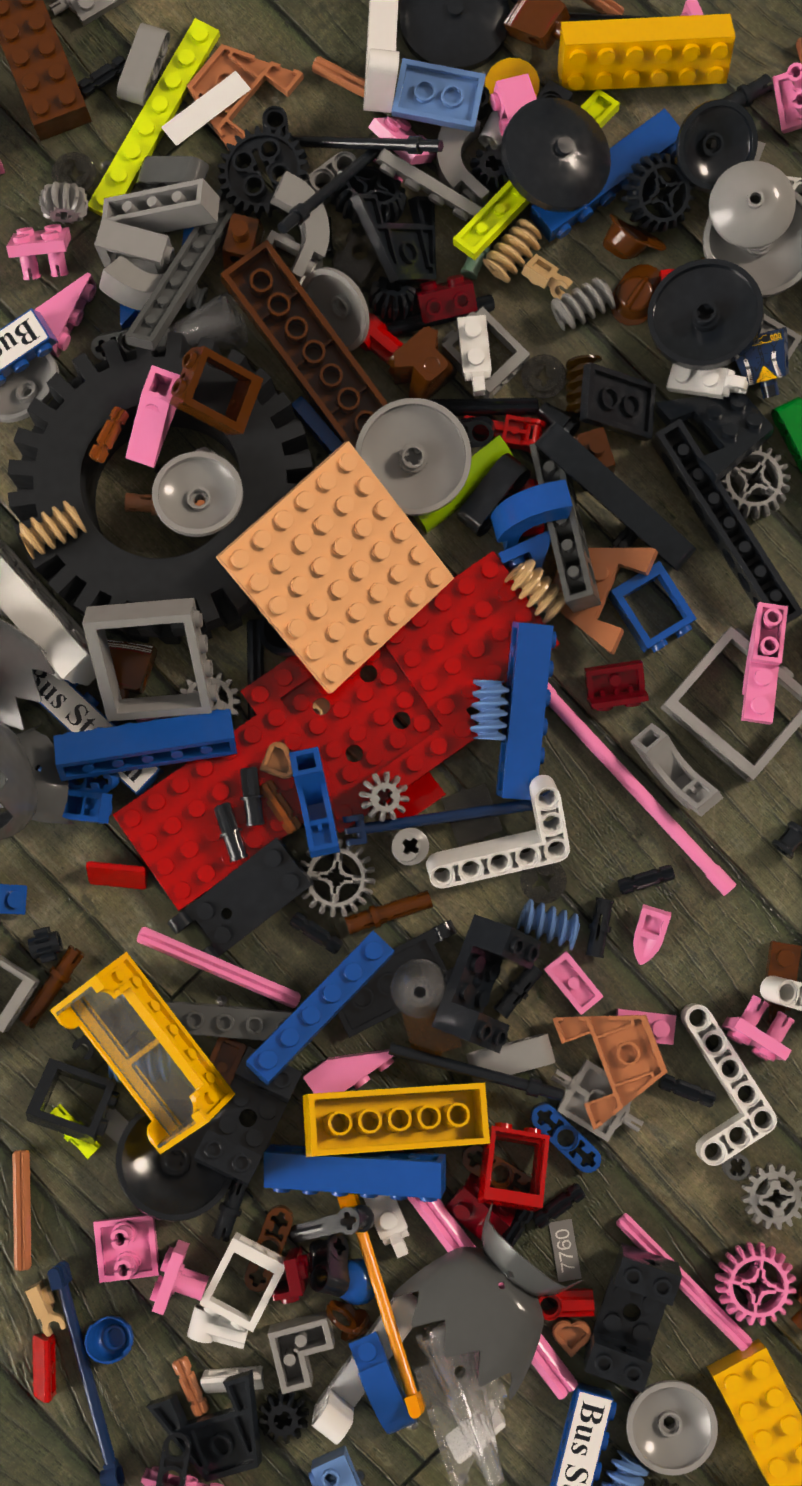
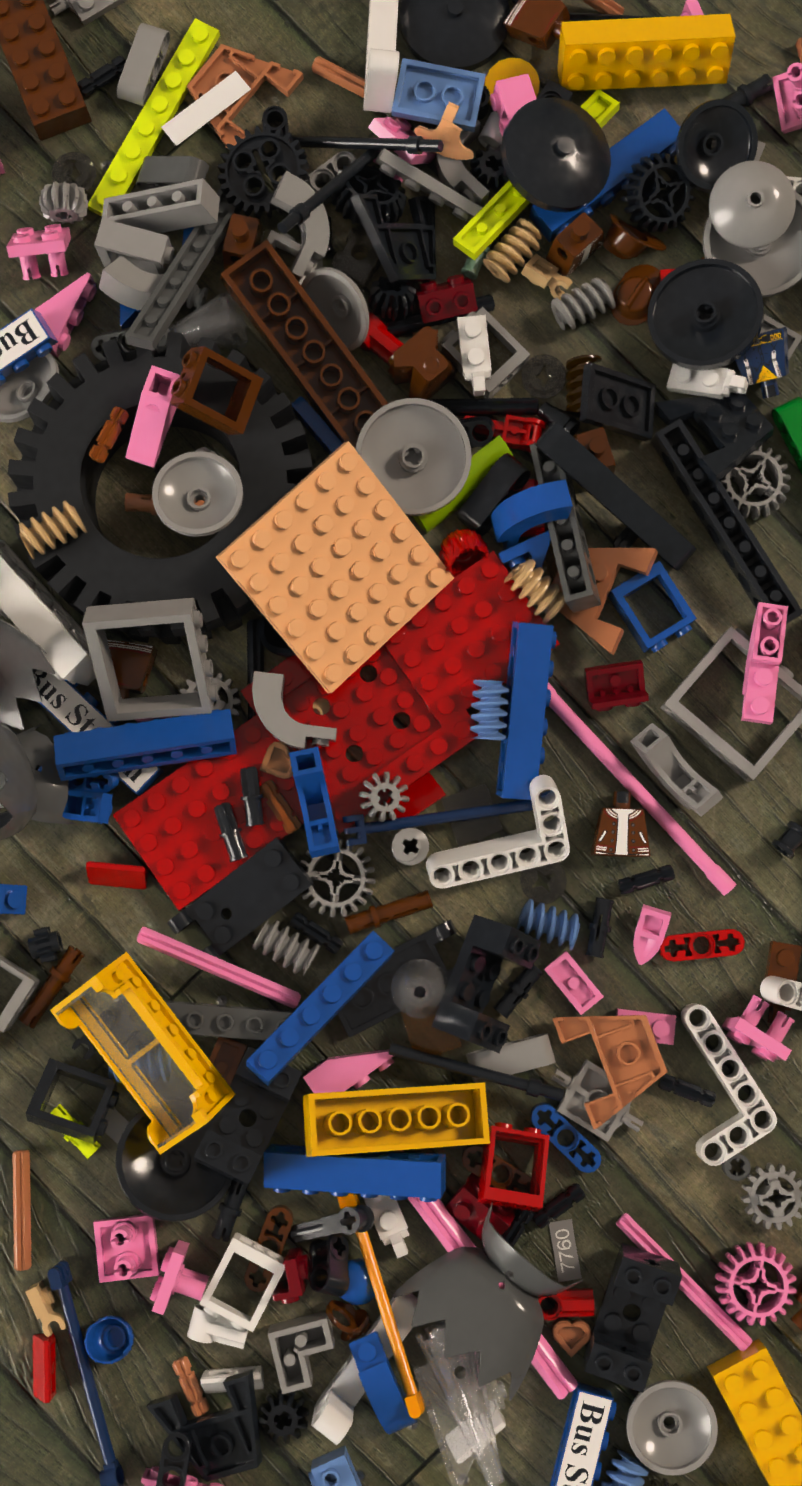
(268, 702): none -> light grey arch
(286, 947): none -> light grey piece
(449, 134): none -> light nougat piece
(462, 550): none -> red hair
(578, 241): none -> reddish brown torso
(621, 830): none -> torso
(678, 939): none -> red beam

